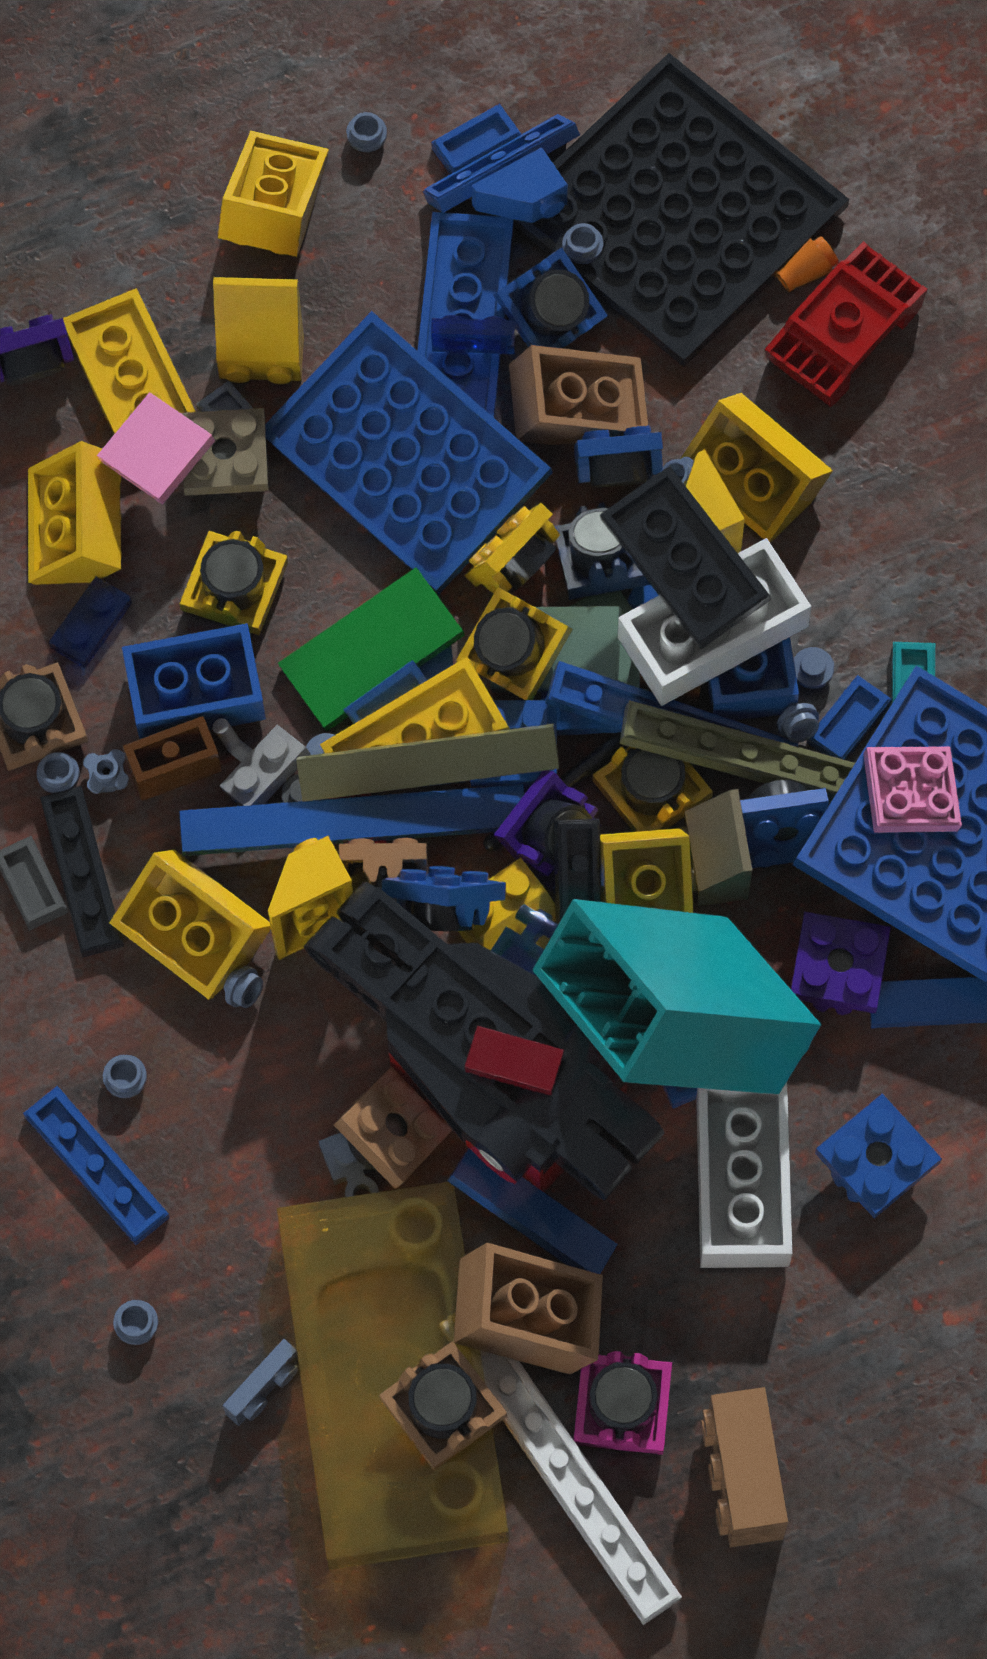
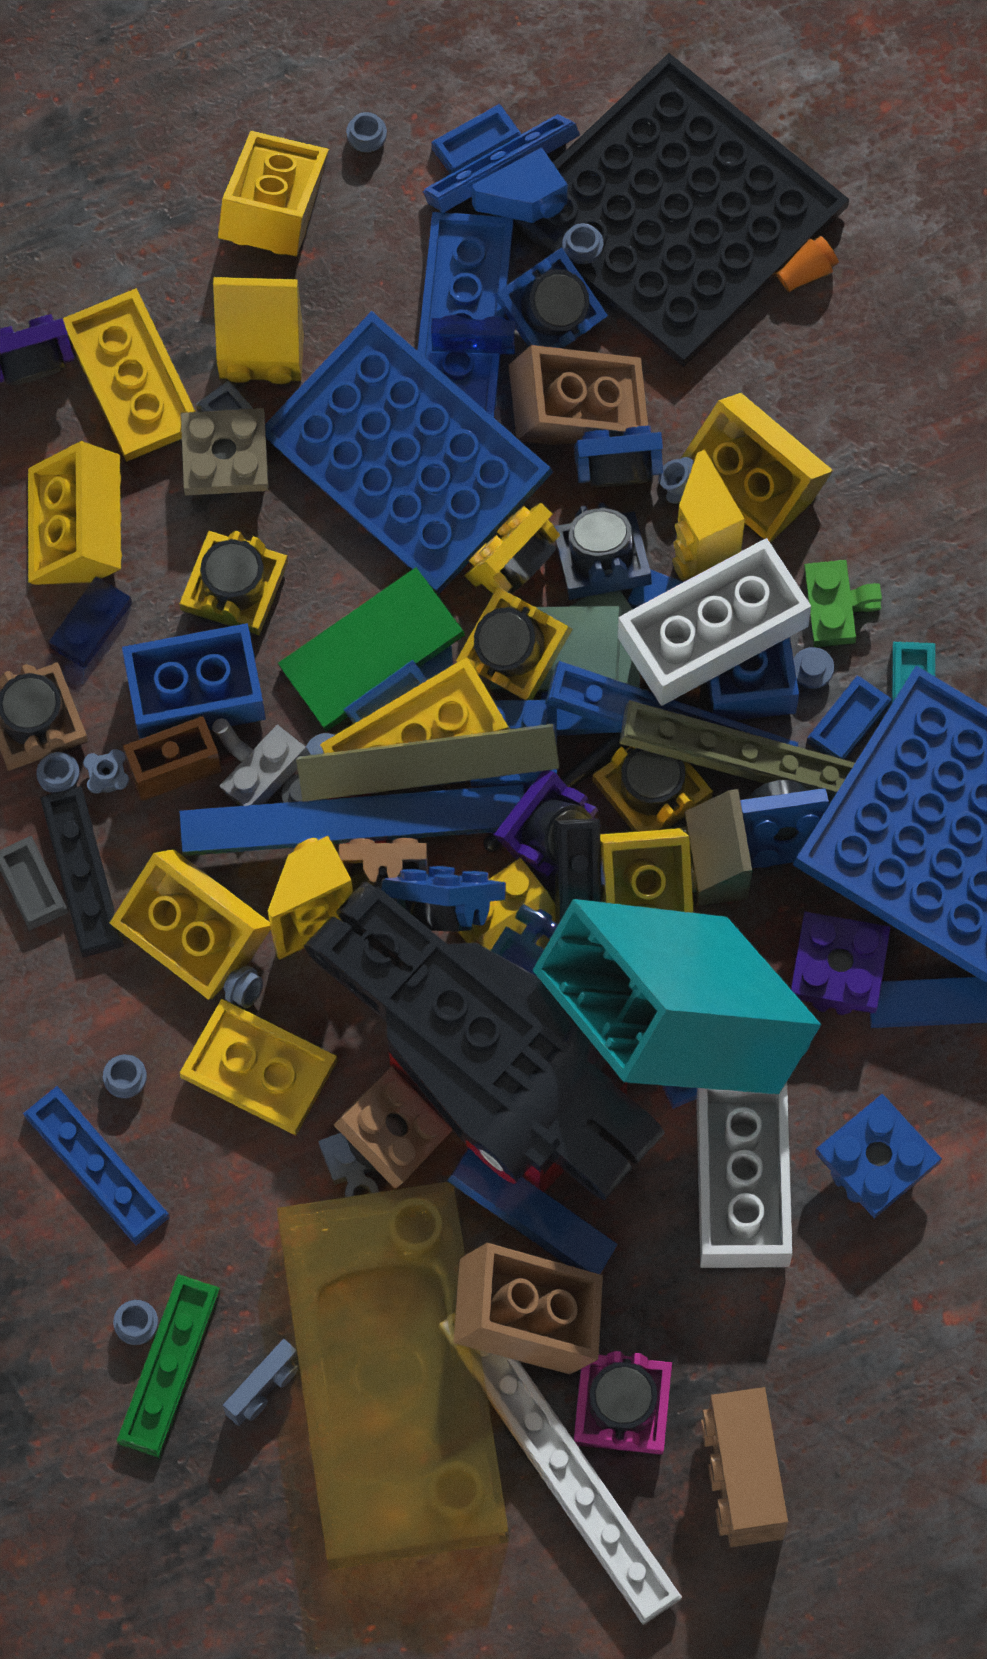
(156, 448): bright pink tile -> none
(168, 1366): none -> green tile
(258, 1067): none -> yellow plate
(442, 1405): piece -> none
(514, 1060): dark red tile -> none
(685, 557): black tile -> none
(798, 722): sand blue plate -> none
(834, 602): none -> bright green plate
(844, 322): red plate -> none
(912, 789): bright pink tile -> none

